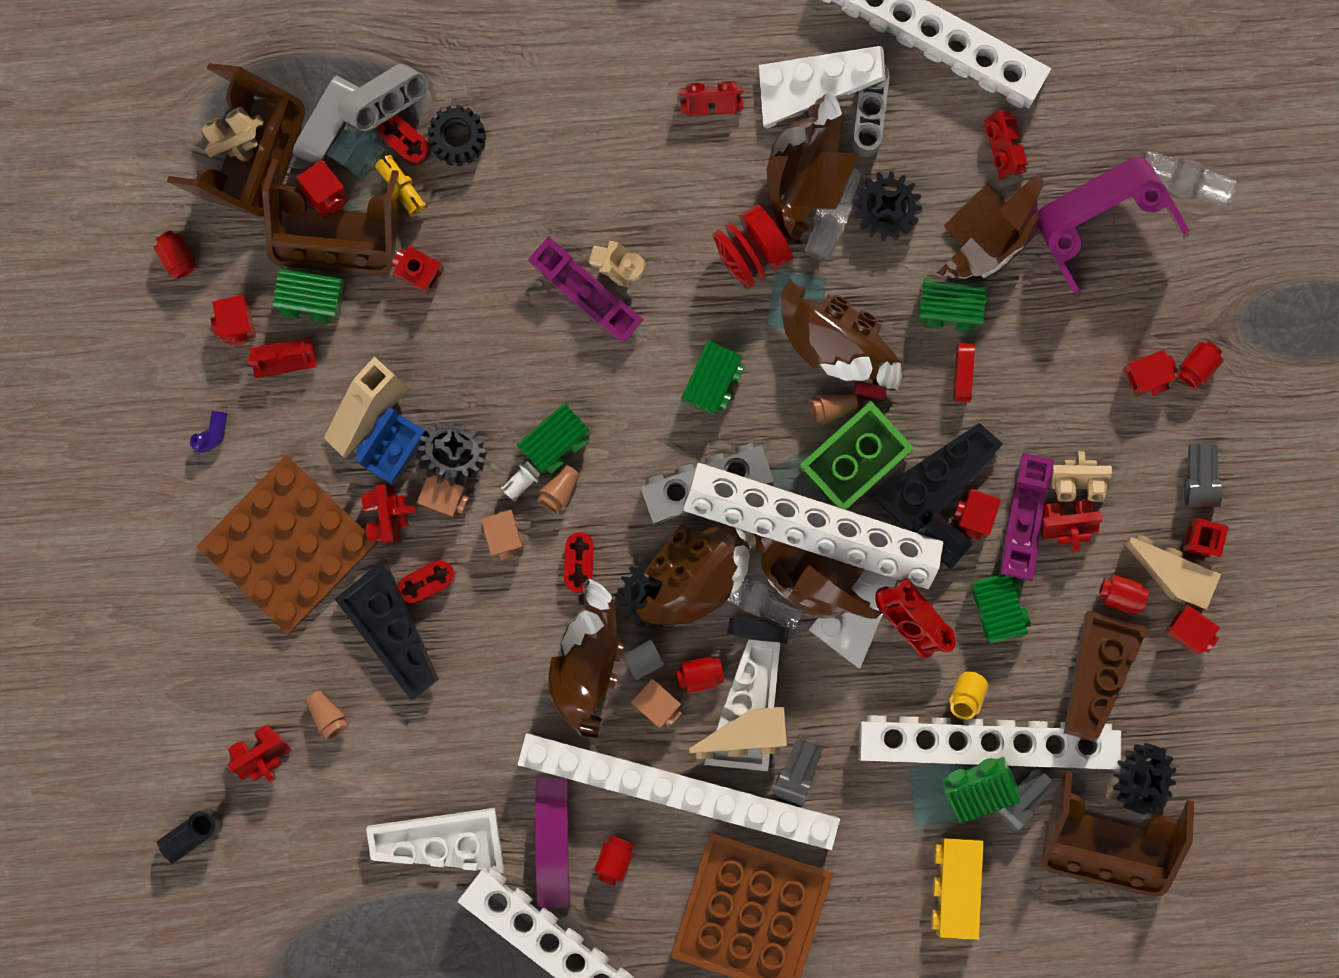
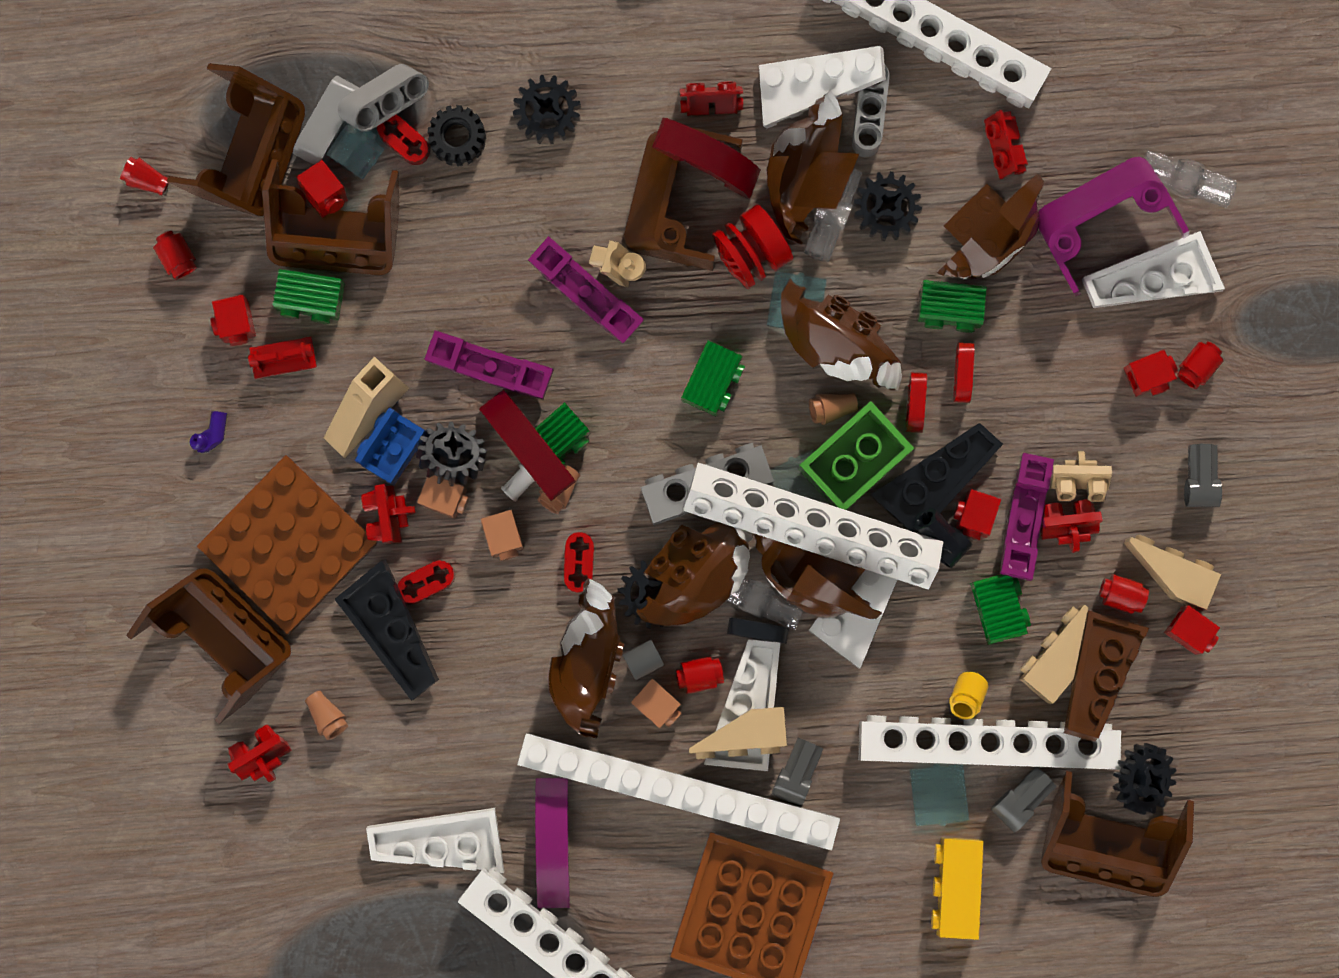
(143, 176): none -> red cone
(188, 835): black piece -> none
(223, 628): none -> reddish brown windscreen
(237, 139): tan hips -> none
(407, 194): yellow pin -> none
(424, 277): red brick -> none
(488, 366): none -> magenta slope
(527, 445): none -> dark red slope
(536, 101): none -> black gear
(614, 860): red brick -> none
(647, 227): none -> reddish brown windscreen
(708, 155): none -> dark red slope
(869, 392): dark red tile -> none
(915, 619): red piece -> none
(916, 402): none -> red beam
(981, 789): green brick -> none
(1056, 664): none -> tan slope
(1162, 273): none -> white wing
(1205, 538): red brick -> none

